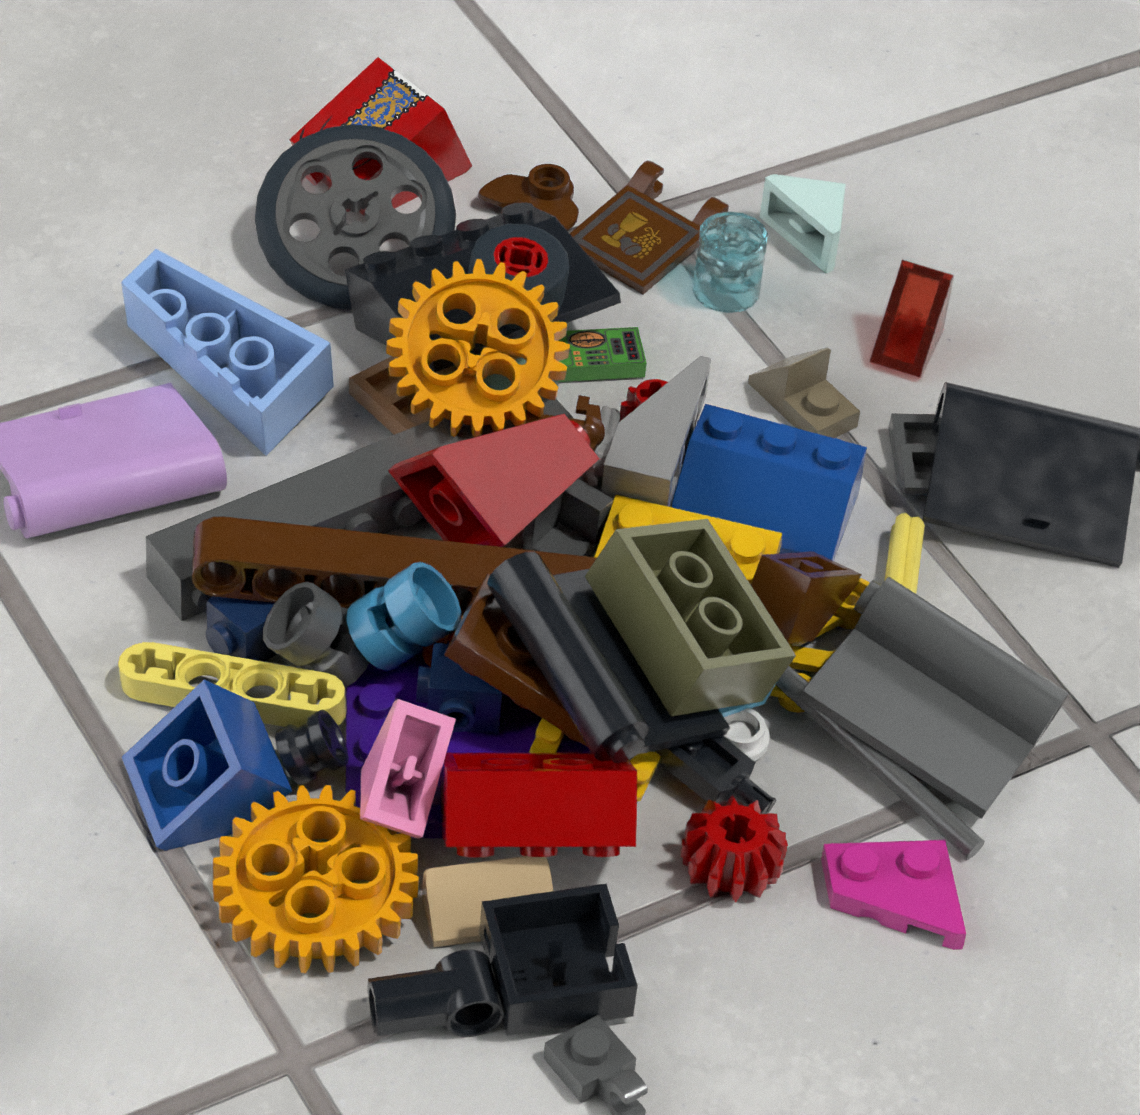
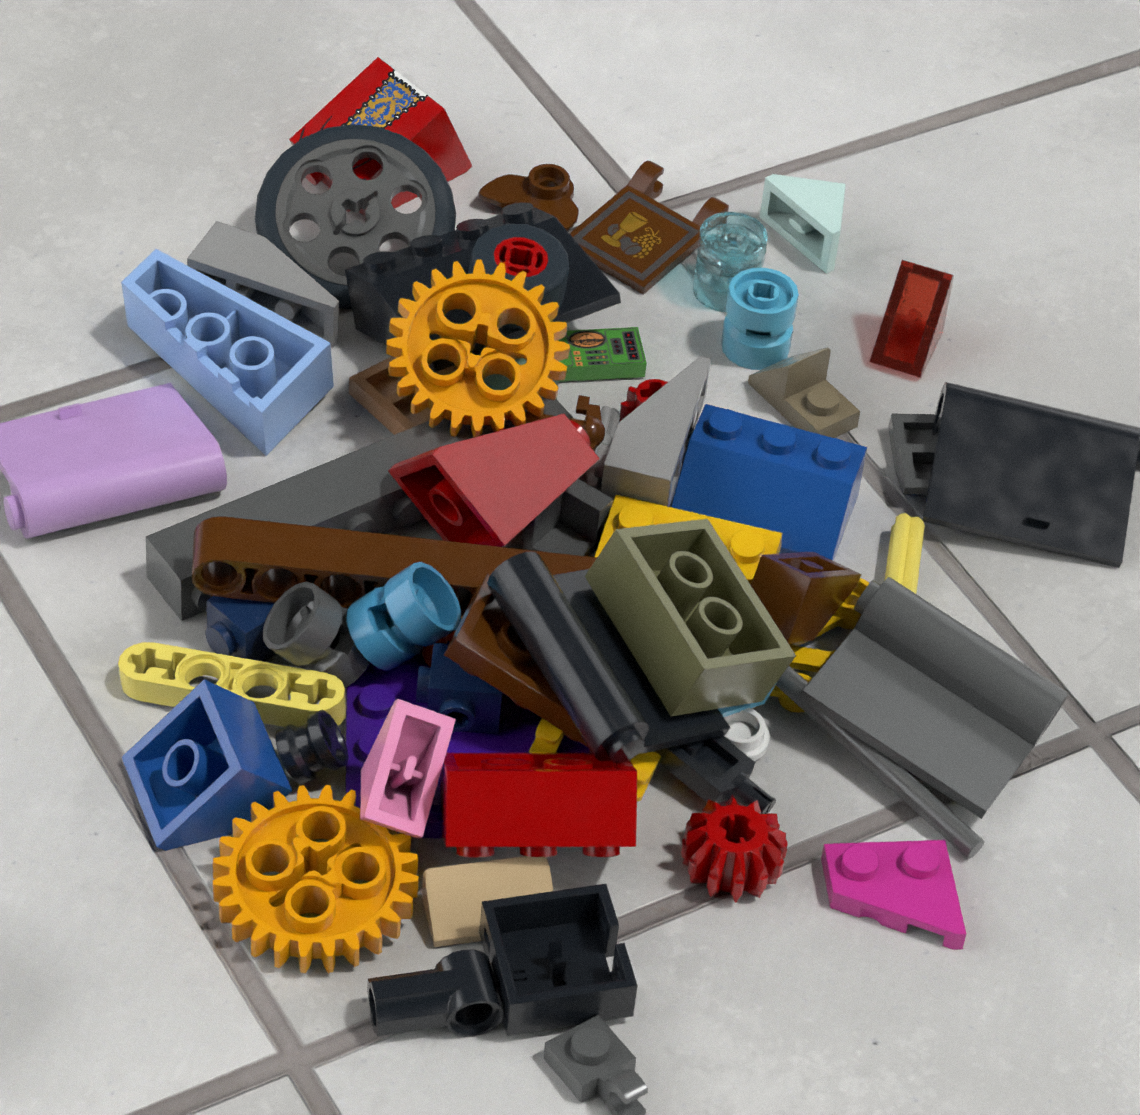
(266, 276): none -> light grey slope
(759, 318): none -> medium azure wheel

